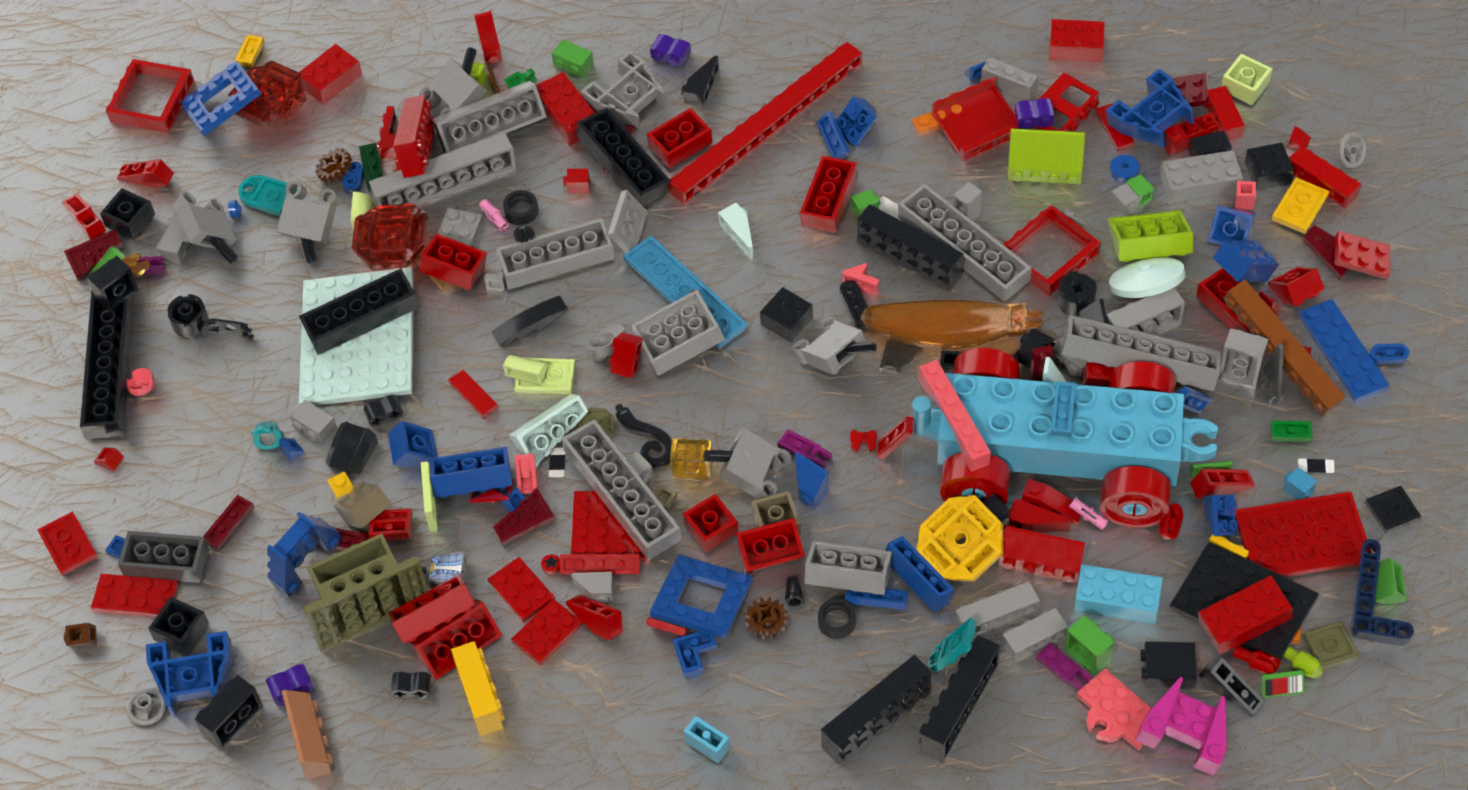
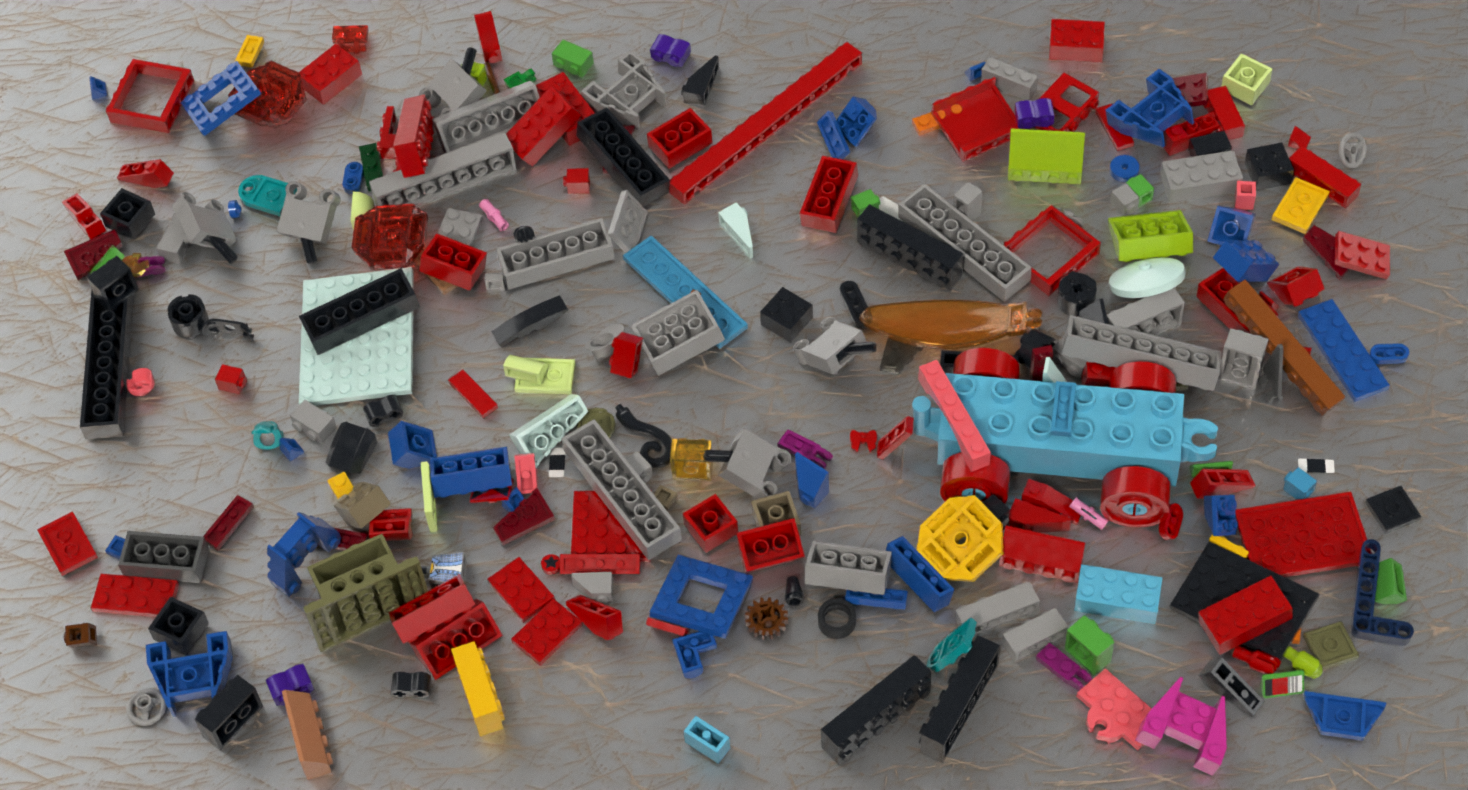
(97, 87): none -> blue slope
(109, 458): red slope -> none
(231, 379): none -> red brick
(333, 165): reddish brown gear -> none
(351, 34): none -> clear red plate
(520, 218): black tyre -> none
(542, 126): none -> red brick
(859, 275): coral slope -> none
(1167, 663): black brick -> none
(1194, 400): blue plate -> none
(1291, 431): green plate -> none
(1343, 715): none -> blue wing

